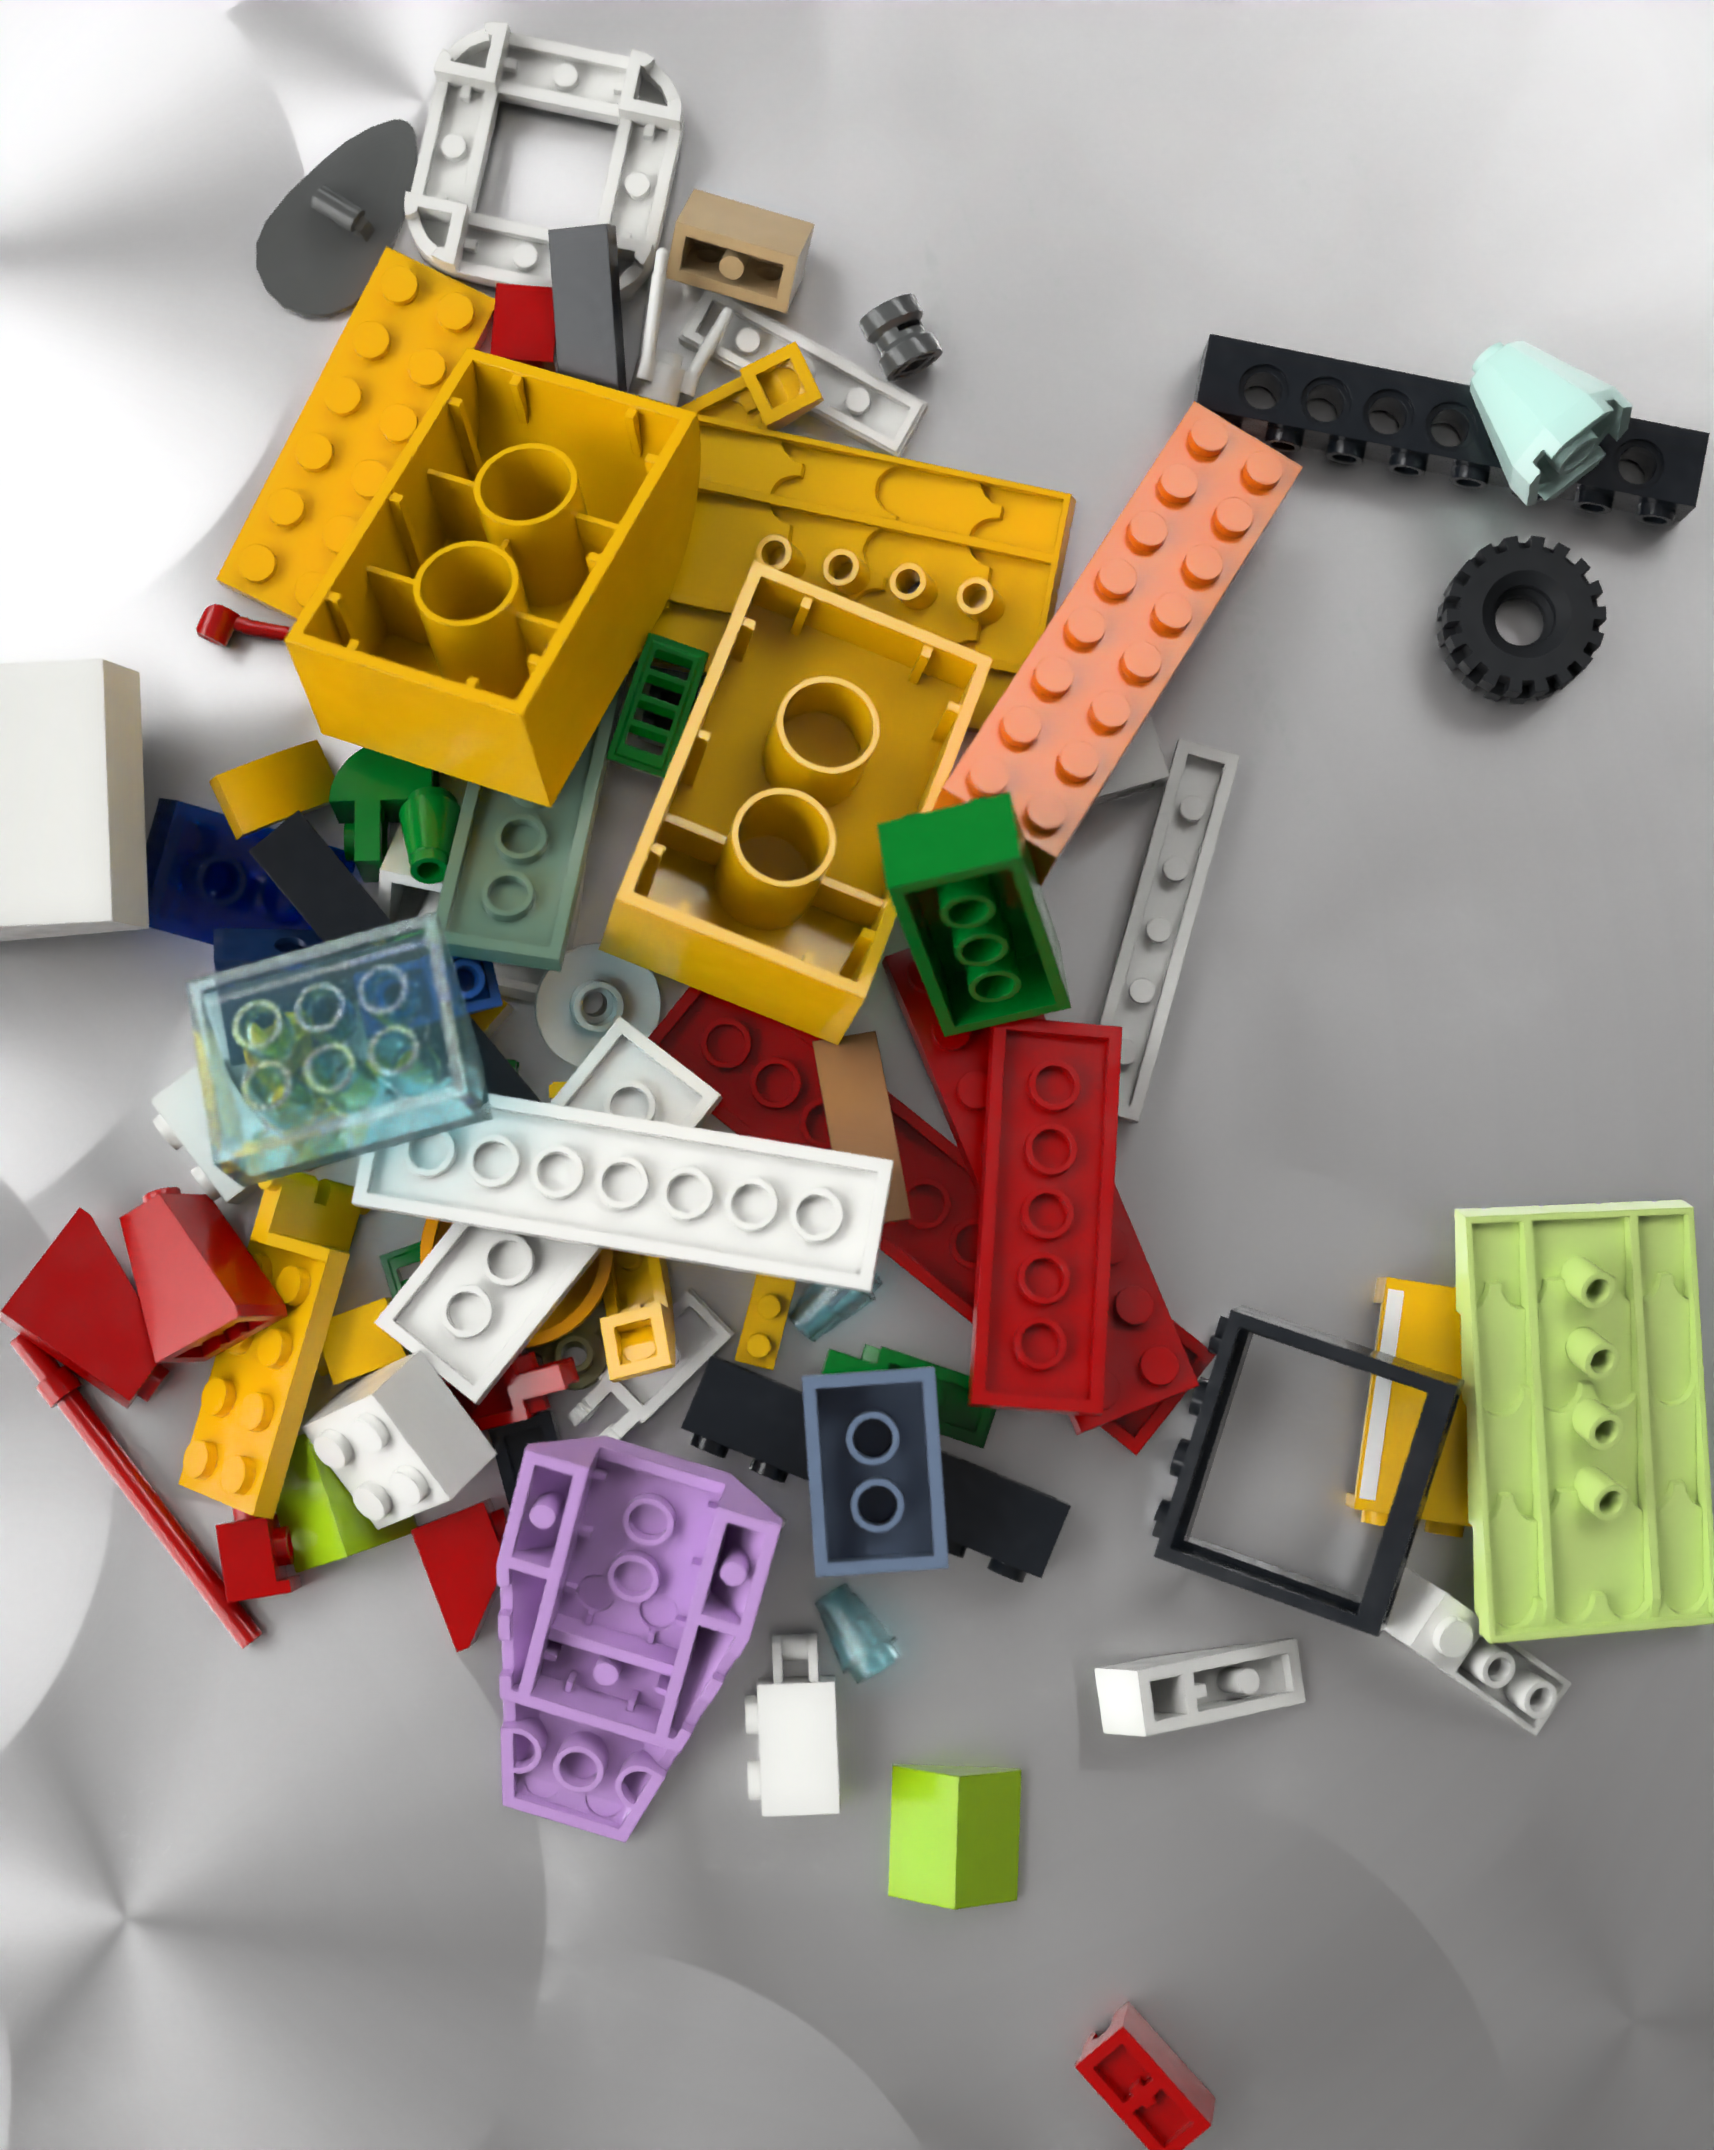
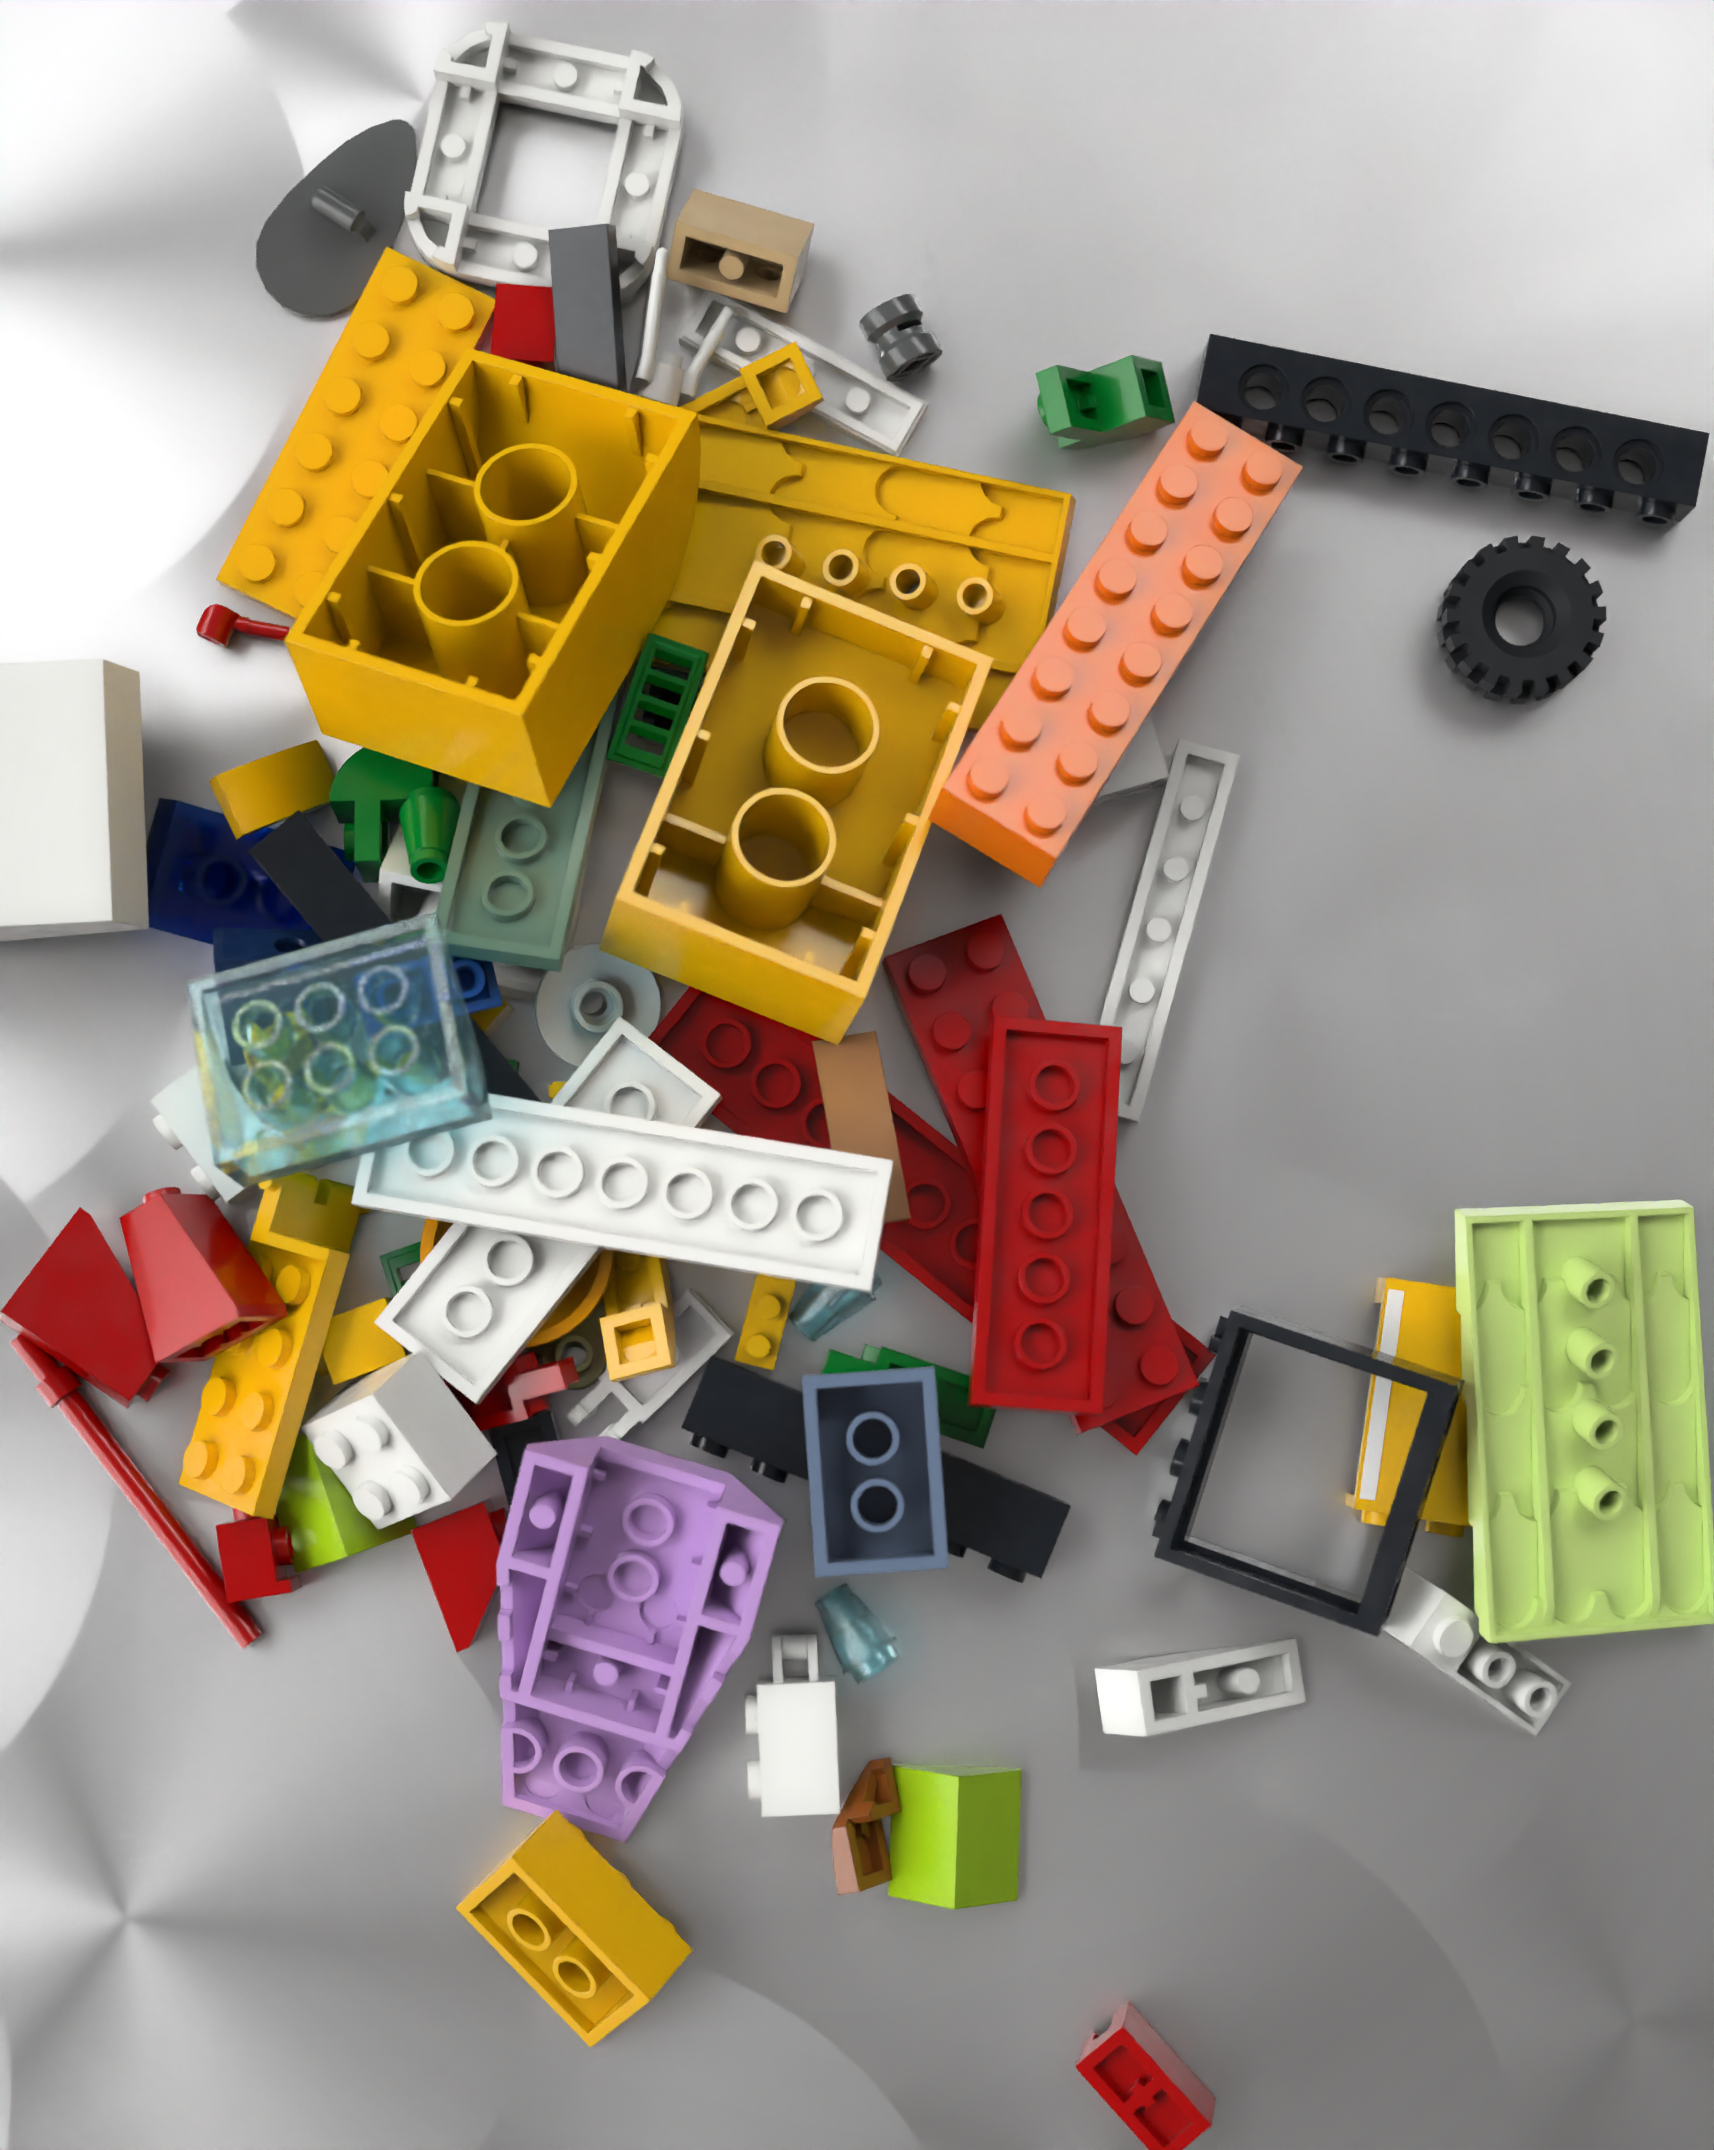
(575, 1929): none -> yellow slope
(858, 1833): none -> dark orange slope
(974, 914): green brick -> none
(1105, 403): none -> green brick
(1544, 417): light aqua cone -> none

